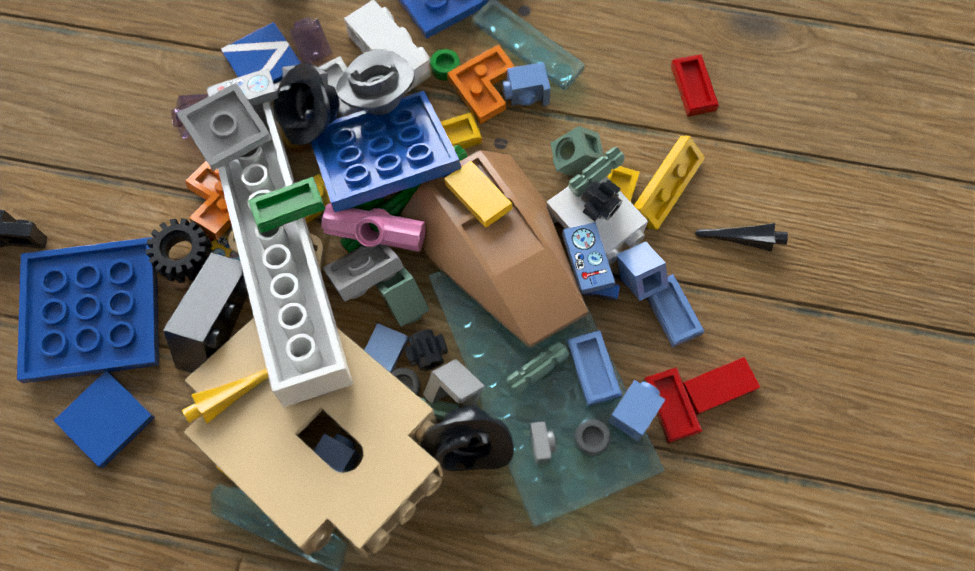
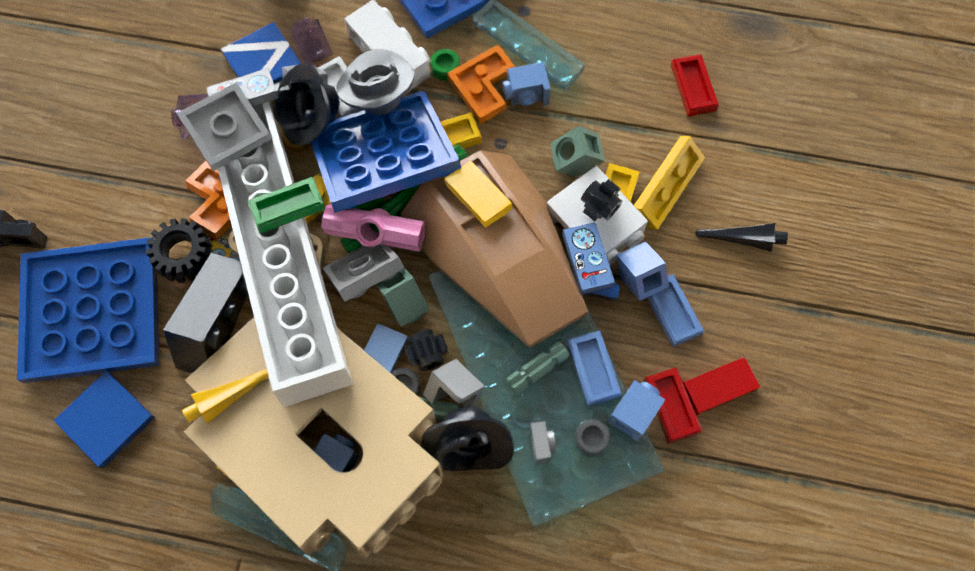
(596, 171): sand green axle -> none

